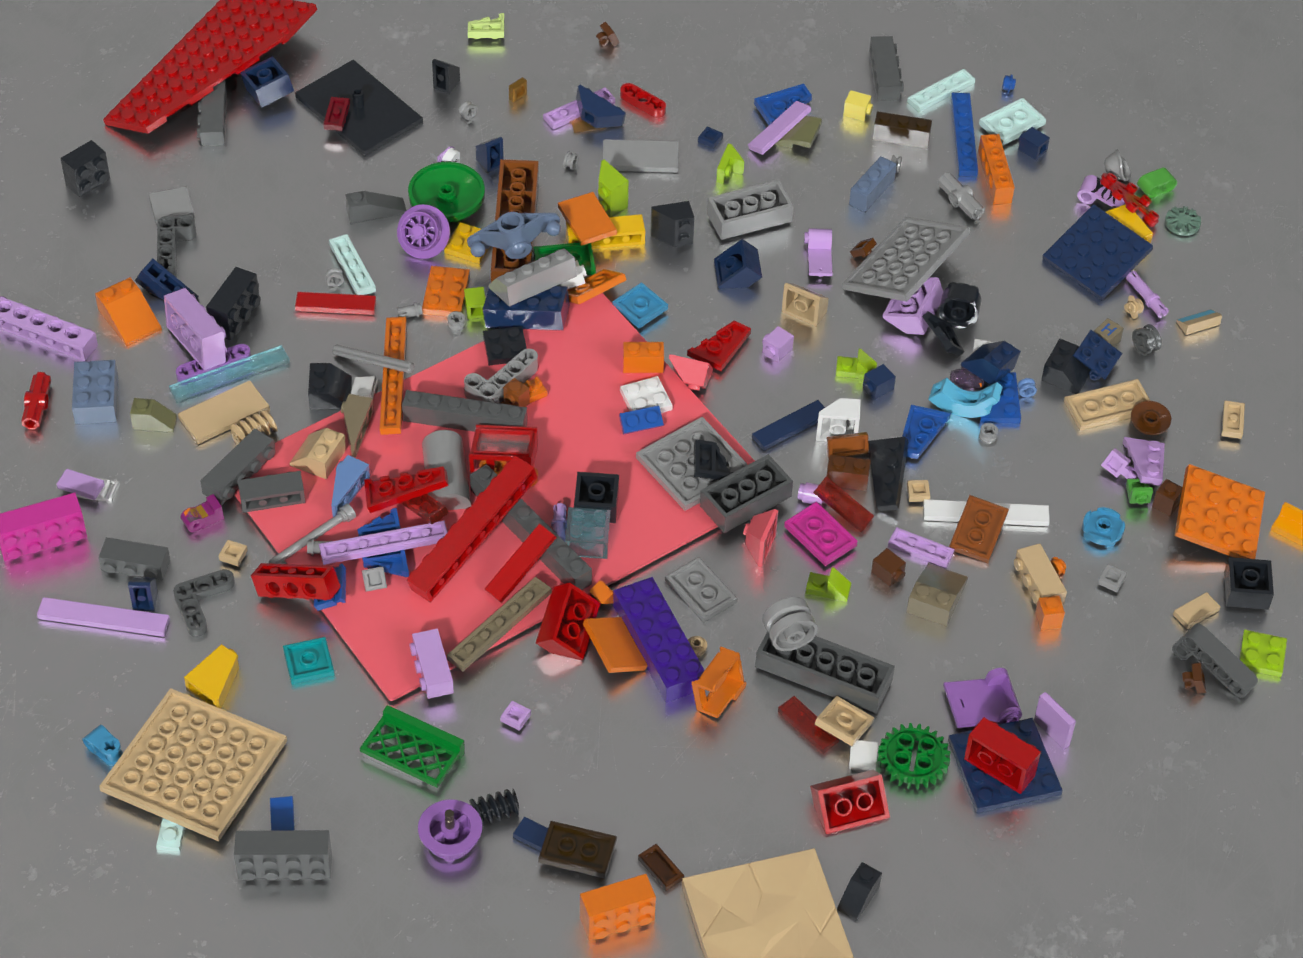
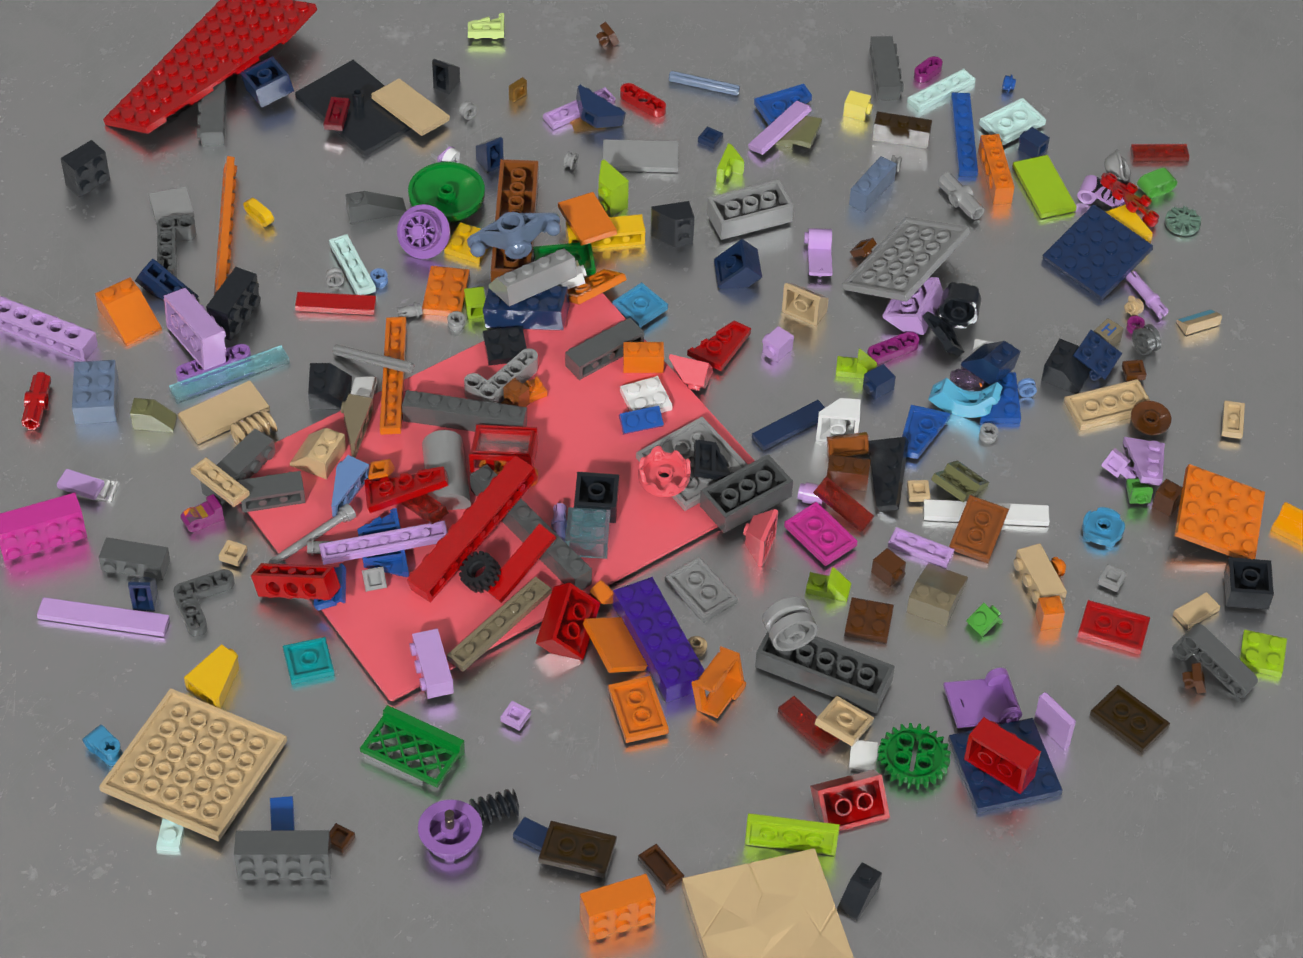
(220, 482): none -> tan tile
(225, 223): none -> orange plate
(258, 212): none -> yellow beam
(340, 838): none -> reddish brown tile
(380, 469): none -> orange slope
(382, 281): none -> medium blue bush
(410, 107): none -> tan tile
(488, 576): none -> black tyre
(602, 348): none -> dark grey brick
(638, 709): none -> orange plate
(662, 462): none -> coral plate
(704, 83): none -> sand blue axle
(791, 834): none -> lime tile
(869, 620): none -> reddish brown plate
(902, 342): none -> magenta beam
(931, 66): none -> magenta beam
(960, 481): none -> olive slope
(984, 619): none -> bright green bracket
(1044, 186): none -> lime tile
(1113, 627): none -> red tile
(1129, 718): none -> dark brown tile
(1134, 370): none -> reddish brown plate
(1135, 320): none -> magenta bush
(1159, 152): none -> clear red tile

